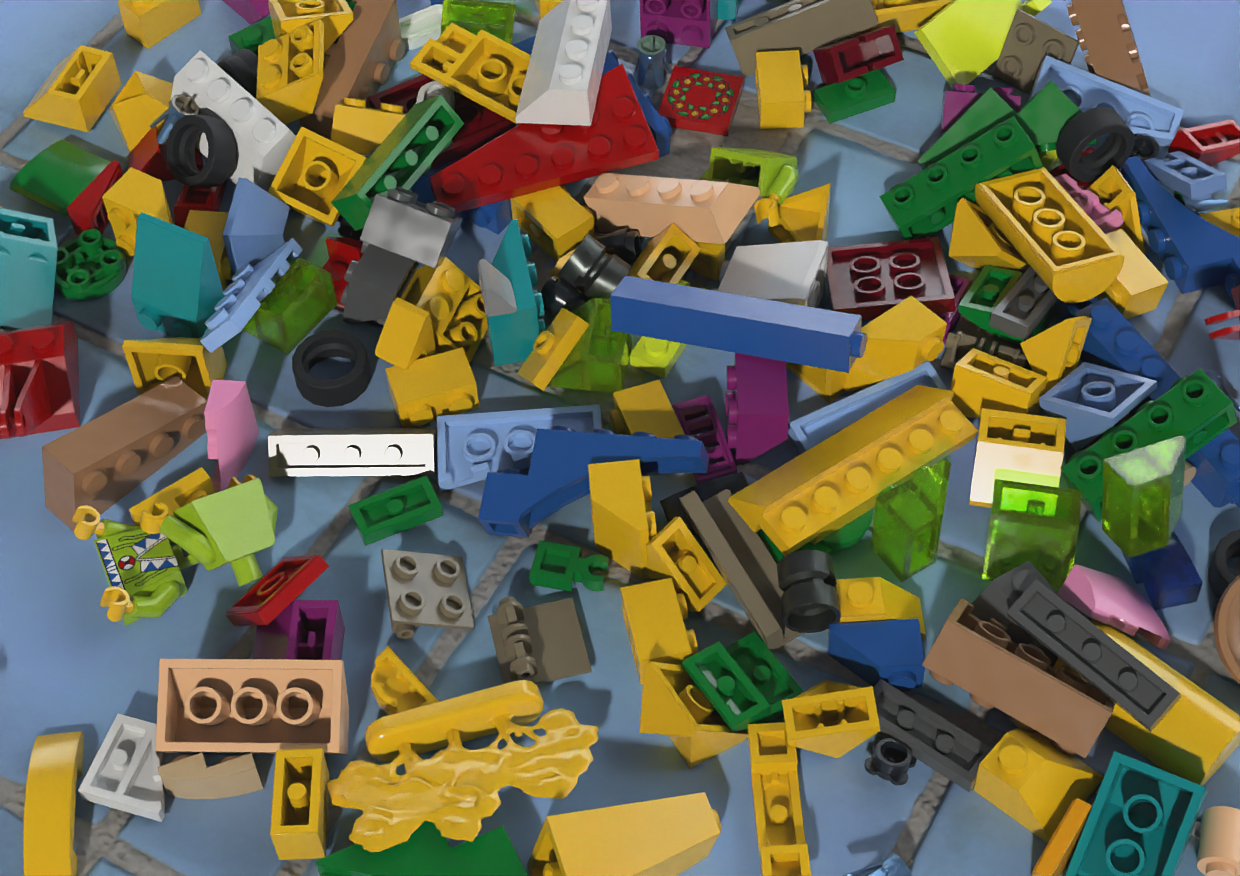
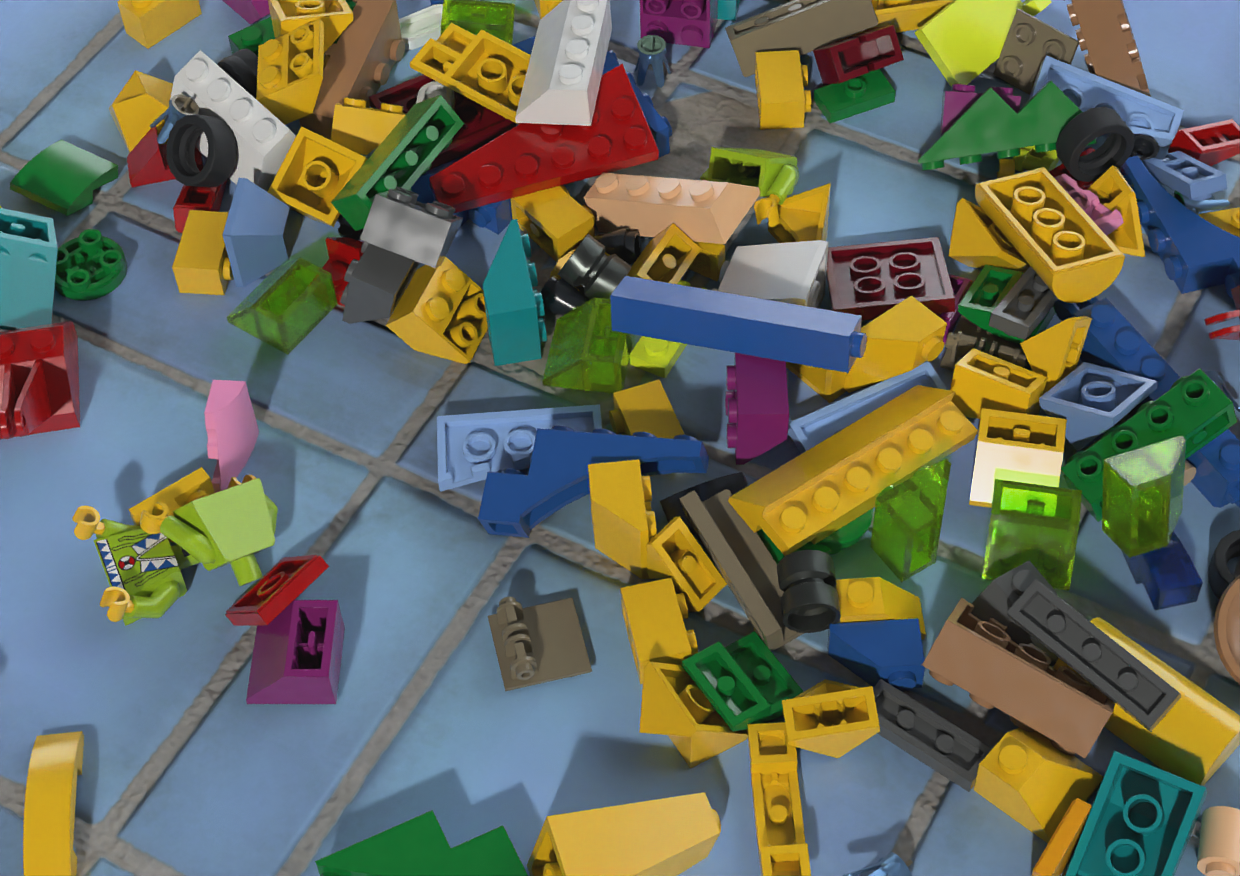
(77, 90): yellow slope -> none
(88, 207): red slope -> none
(120, 449): medium nougat wedge -> none
(126, 770): white wing -> none
(130, 197): yellow slope -> none
(164, 358): yellow slope -> none
(173, 278): teal slope -> none
(193, 779): tan slope -> none
(244, 295): light blue wing -> none
(251, 706): light nougat slope -> none
(300, 804): yellow brick -> none
(328, 345): black tyre -> none
(352, 451): panel -> none
(395, 510): green plate -> none
(396, 686): yellow plate -> none
(406, 335): yellow slope -> none
(425, 591): dark tan hinge -> none
(433, 388): yellow brick -> none
(458, 783): yellow plant -> none
(495, 290): light grey slope -> none
(552, 348): yellow plate -> none
(562, 565): green plate -> none
(700, 415): magenta slope -> none
(701, 100): red tile -> none
(891, 761): black plate -> none
(930, 197): green brick -> none
(1113, 603): bright pink slope -> none
(1138, 283): yellow brick -> none

